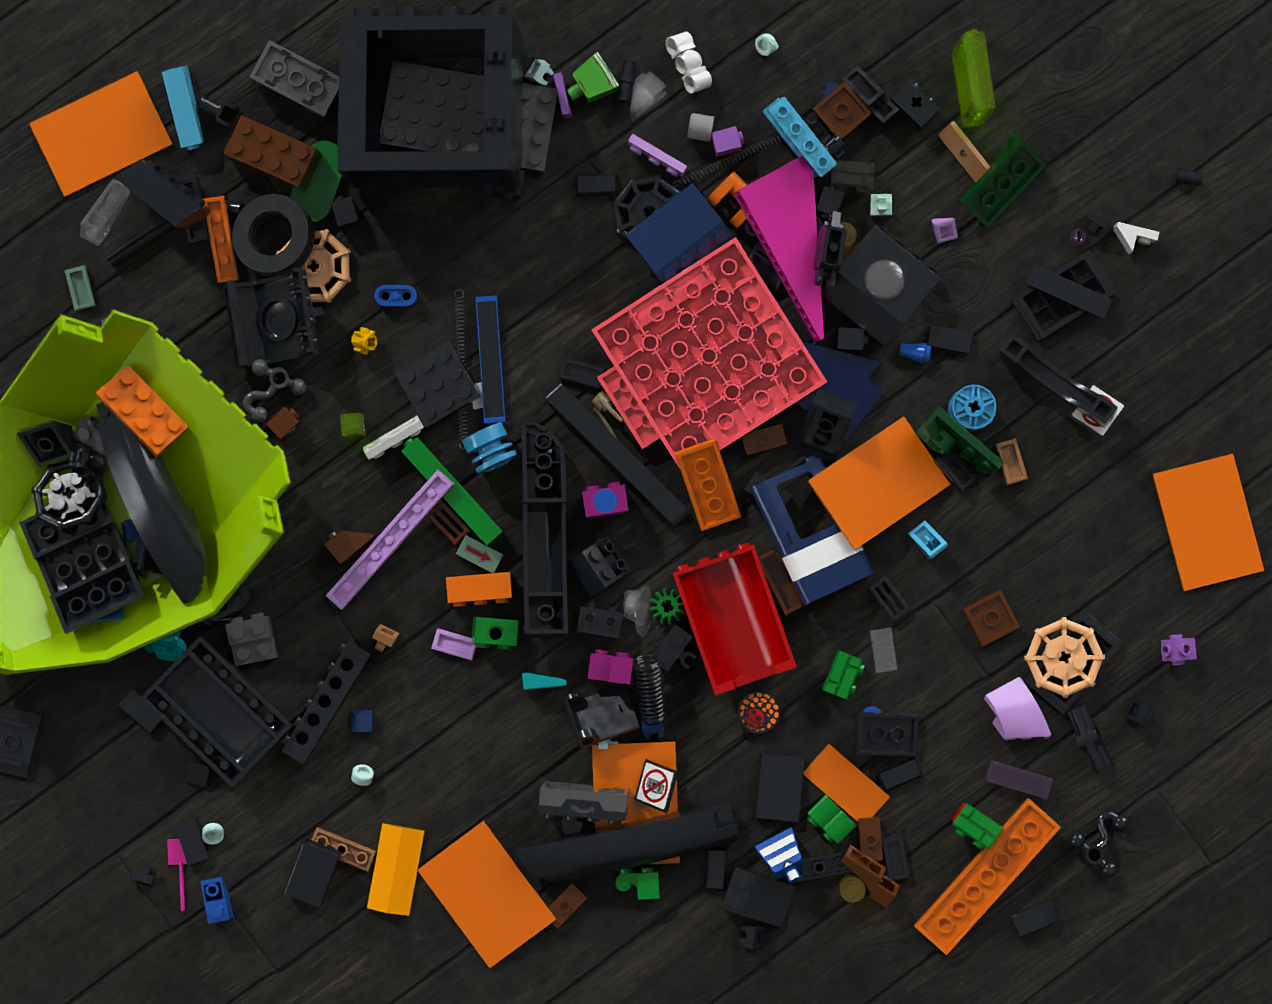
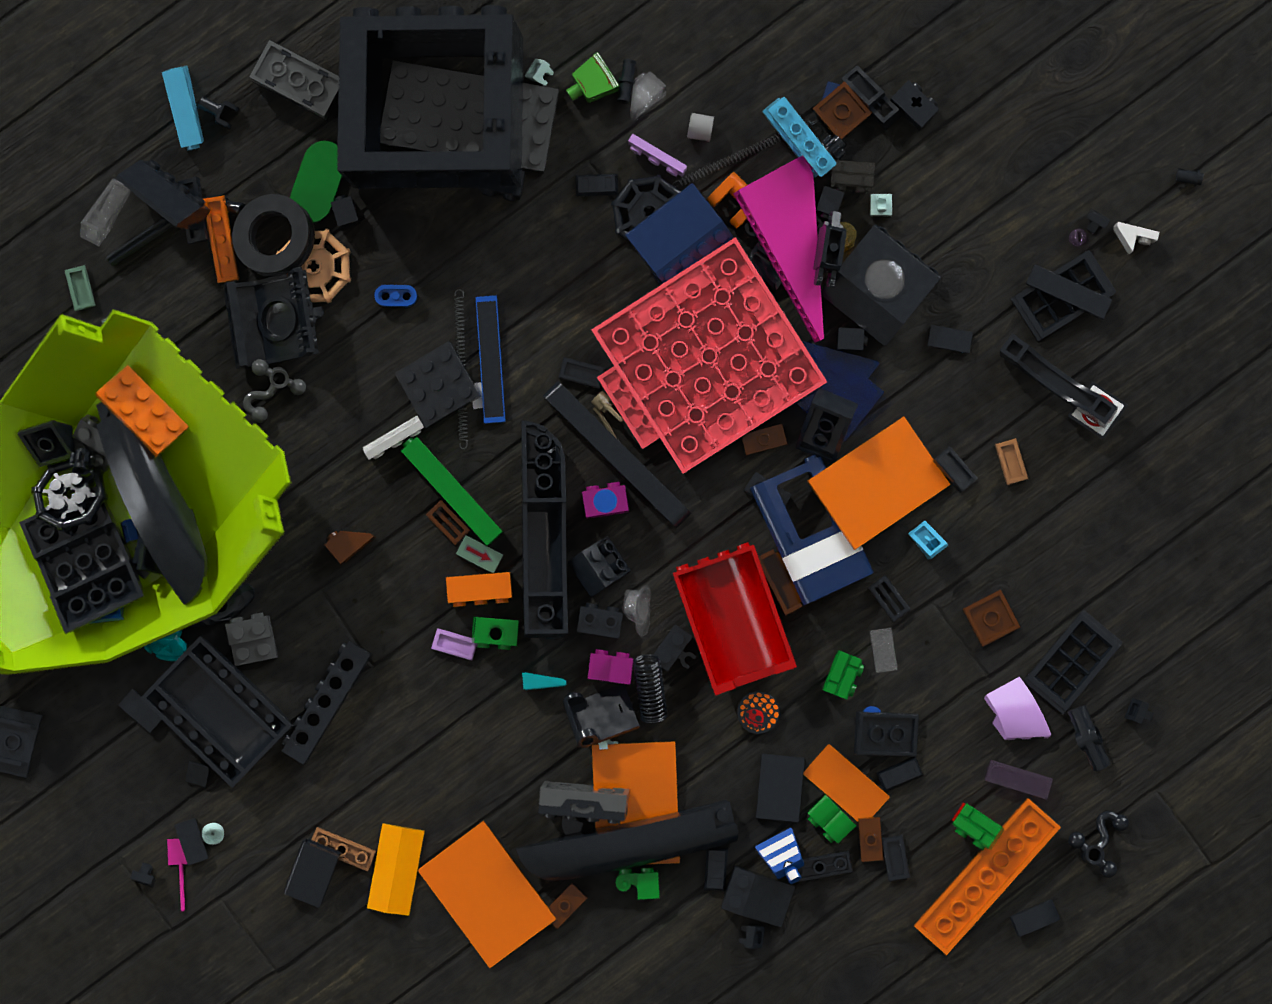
(101, 134): orange piece -> none
(216, 900): blue slope -> none
(272, 153): reddish brown brick -> none
(284, 422): reddish brown brick -> none
(352, 424): clear neon green brick -> none
(362, 720): dark blue slope -> none
(362, 775): light aqua tile -> none
(364, 340): yellow gear -> none
(384, 636): medium nougat tile -> none
(390, 539): lavender tile -> none
(489, 448): dark azure wheel -> none
(562, 95): medium lavender tile -> none
(650, 728): dark blue tile -> none
(656, 786): piece -> none
(660, 609): green gear -> none
(688, 62): white piece -> none
(708, 484): orange tile -> none
(727, 141): medium lavender brick -> none
(766, 44): light aqua tile -> none
(852, 888): clear yellow piece -> none
(881, 888): reddish brown slope -> none
(917, 351): blue cone -> none
(944, 229): lavender slope -> none
(949, 434): dark green plate -> none
(959, 409): dark azure wheel -> none
(964, 151): medium nougat tile -> none
(973, 79): clear neon green window -> none
(1003, 181): dark green plate -> none
(1070, 646): light nougat plate -> none
(1178, 649): medium lavender brick -> none
(1208, 522): orange piece -> none

